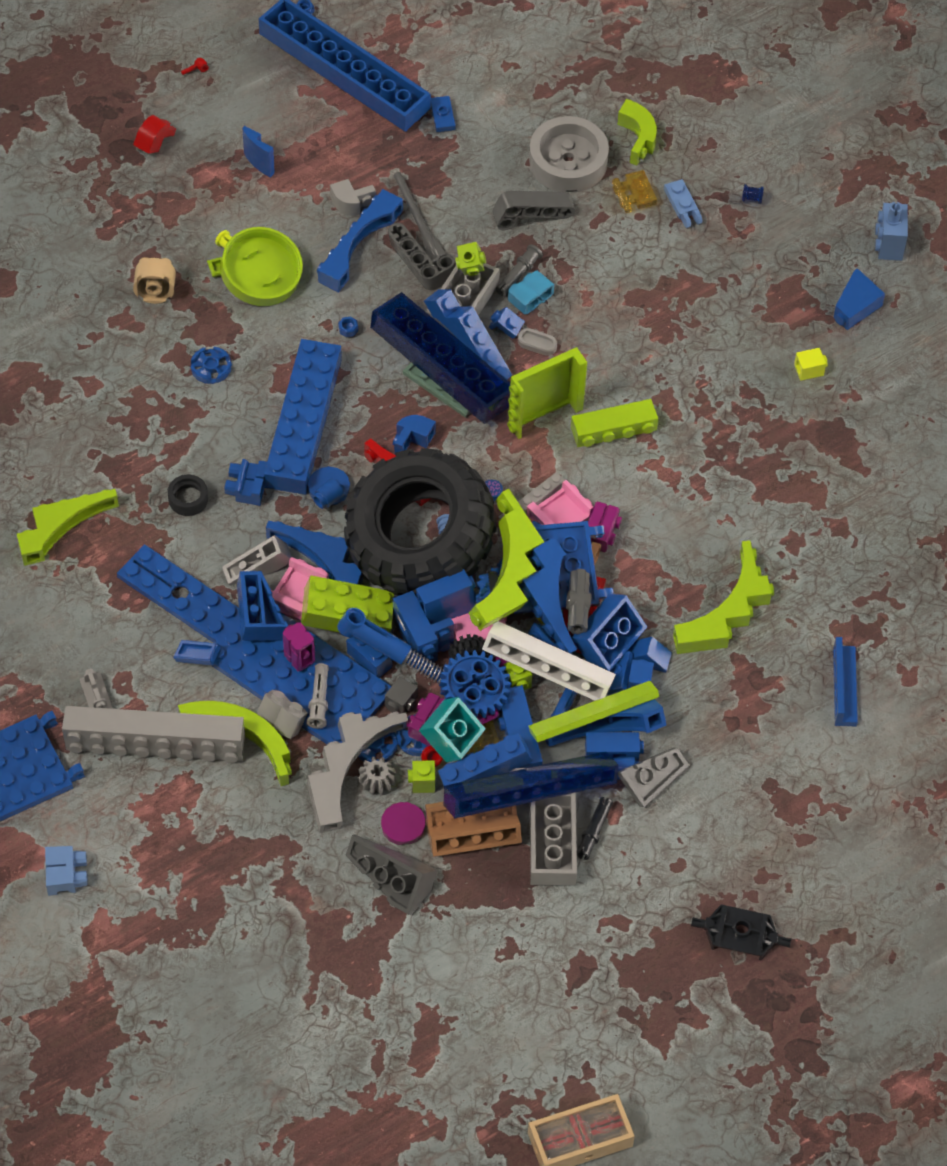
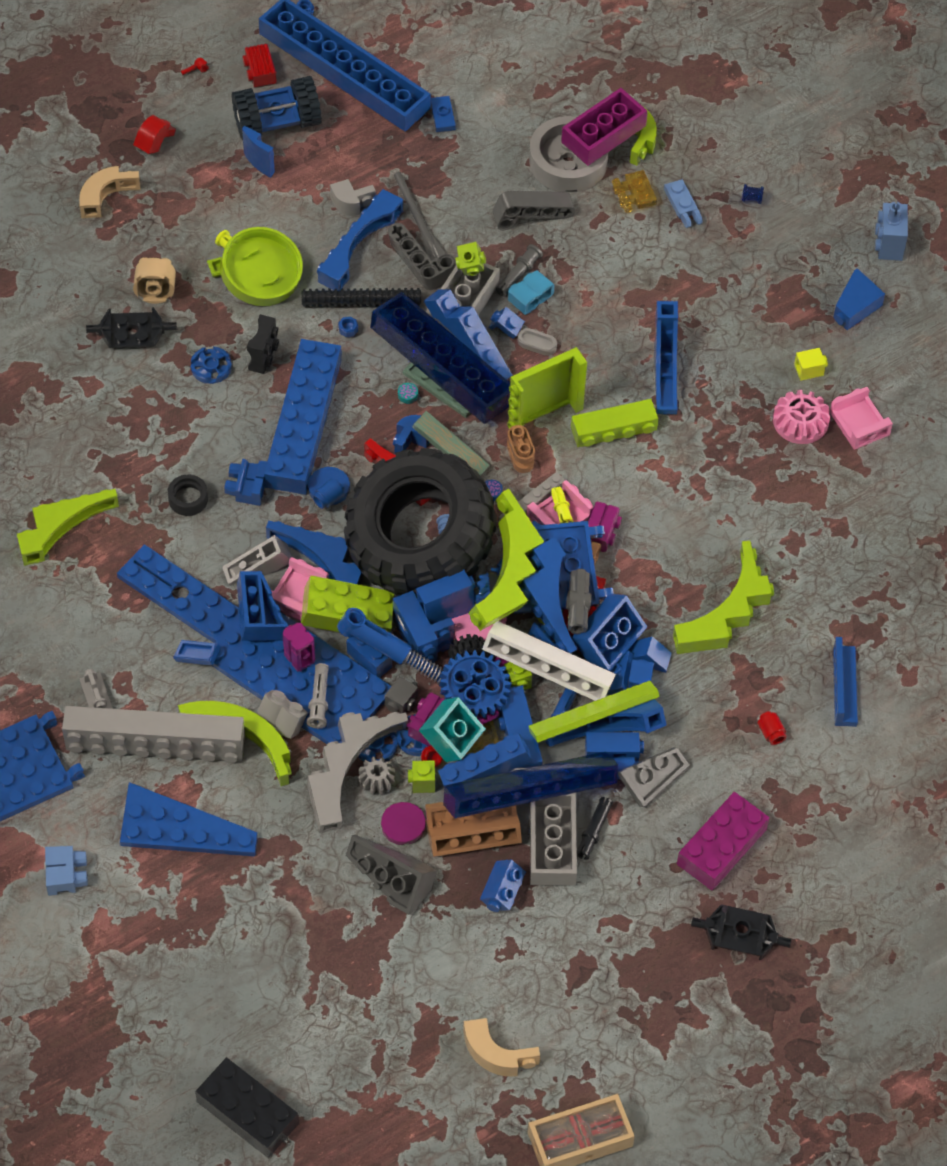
(103, 184): none -> tan arch
(115, 326): none -> black plate
(171, 825): none -> blue wing
(247, 1107): none -> black brick
(260, 65): none -> red brick
(263, 344): none -> black brick
(278, 107): none -> plate
(347, 297): none -> black piece
(407, 393): none -> teal tile
(447, 442): none -> sand green tile
(493, 1057): none -> tan arch
(502, 885): none -> blue brick
(520, 449): none -> medium nougat brick
(561, 505): none -> neon yellow axle
(604, 126): none -> magenta brick
(666, 357): none -> blue arch
(723, 841): none -> magenta brick
(772, 728): none -> red brick
(801, 422): none -> bright pink gear
(859, 418): none -> bright pink panel

